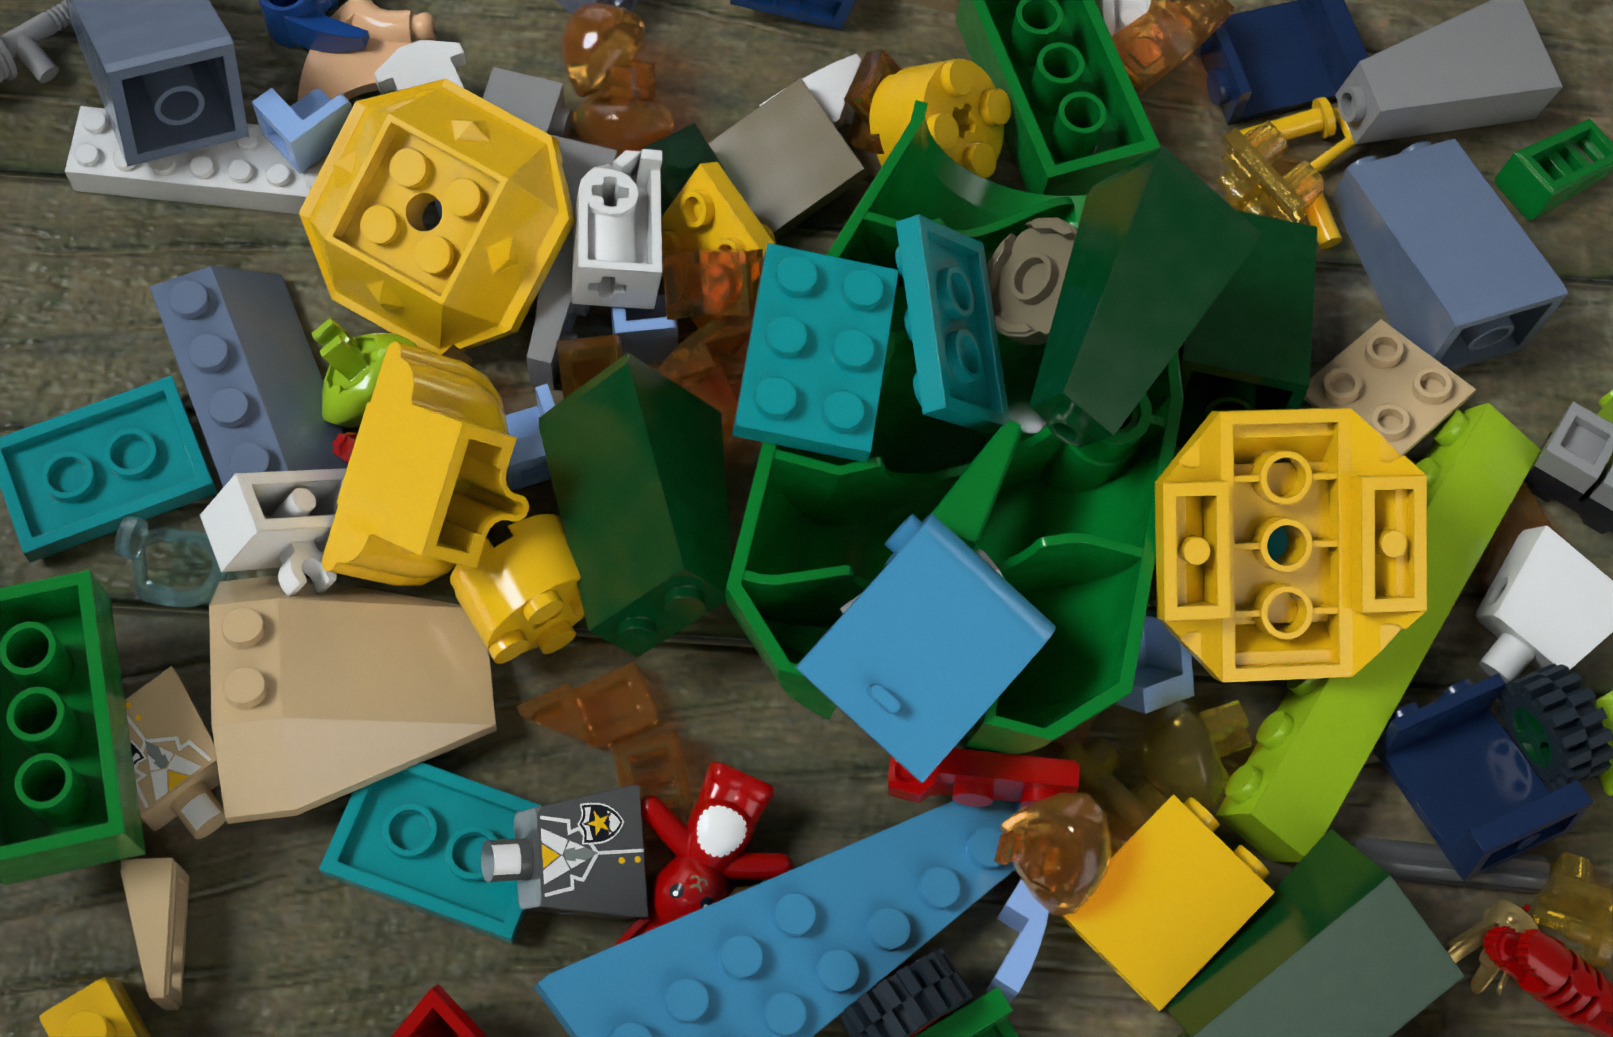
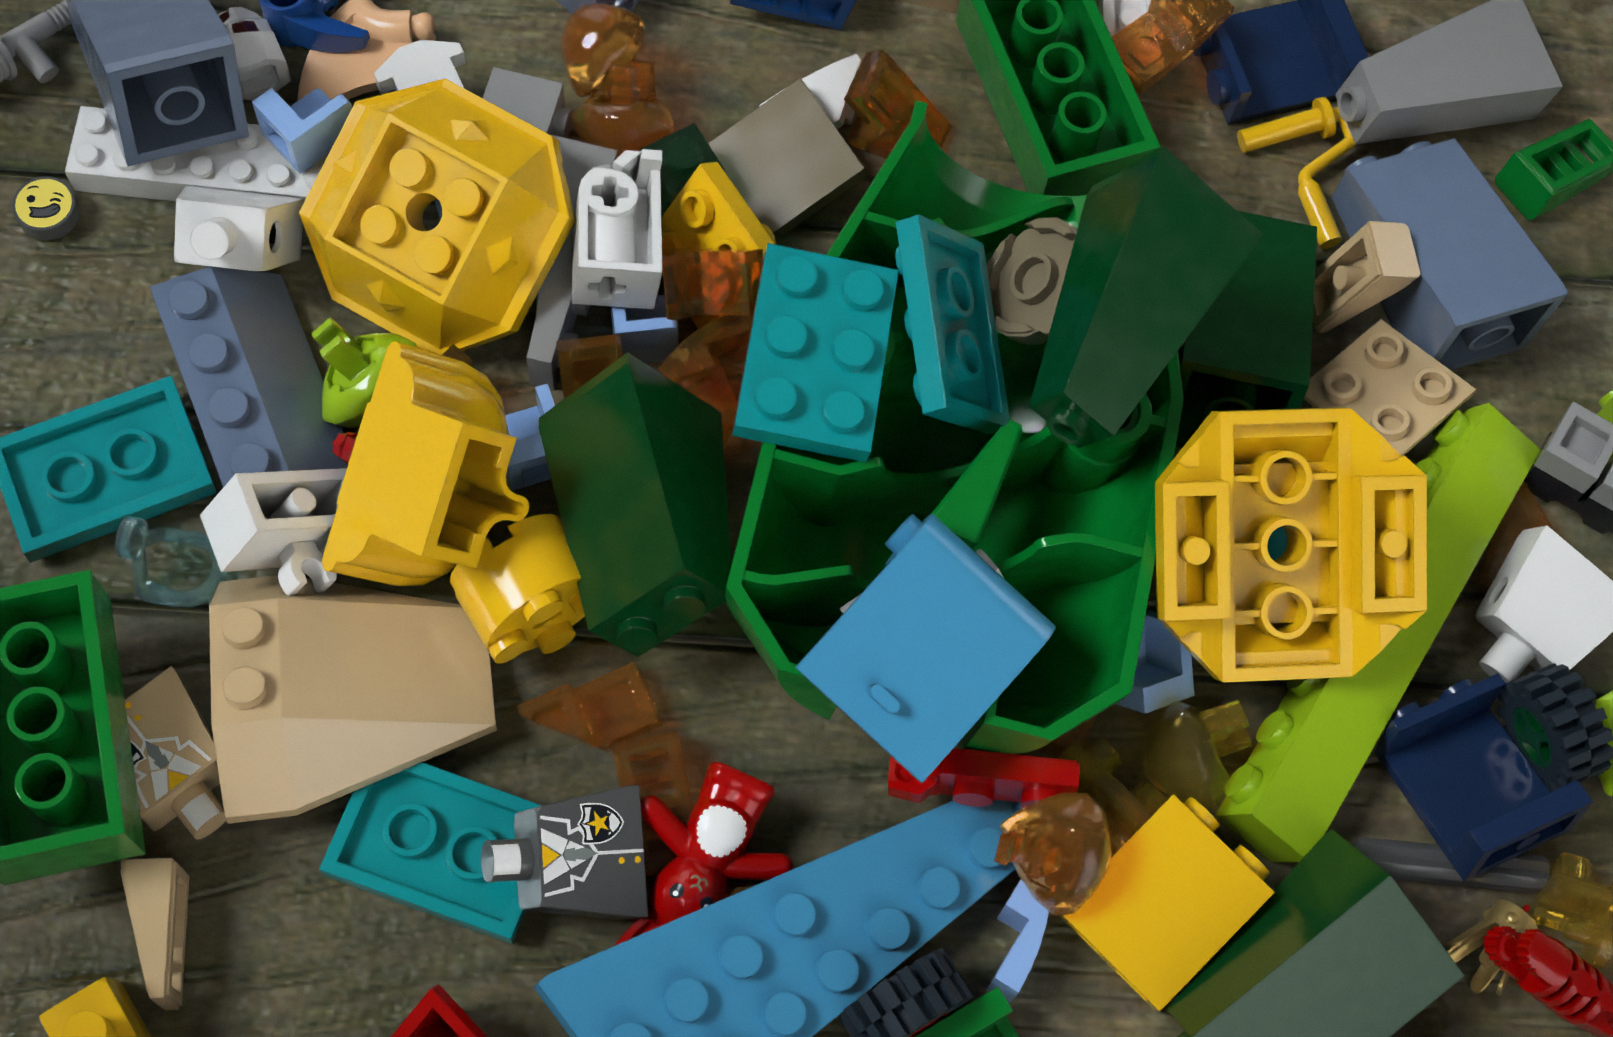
(46, 208): none -> tile
(235, 227): none -> white torso
(257, 52): none -> white rock
(962, 111): yellow brick -> none
(1250, 161): clear yellow hips -> none
(1363, 273): none -> tan slope

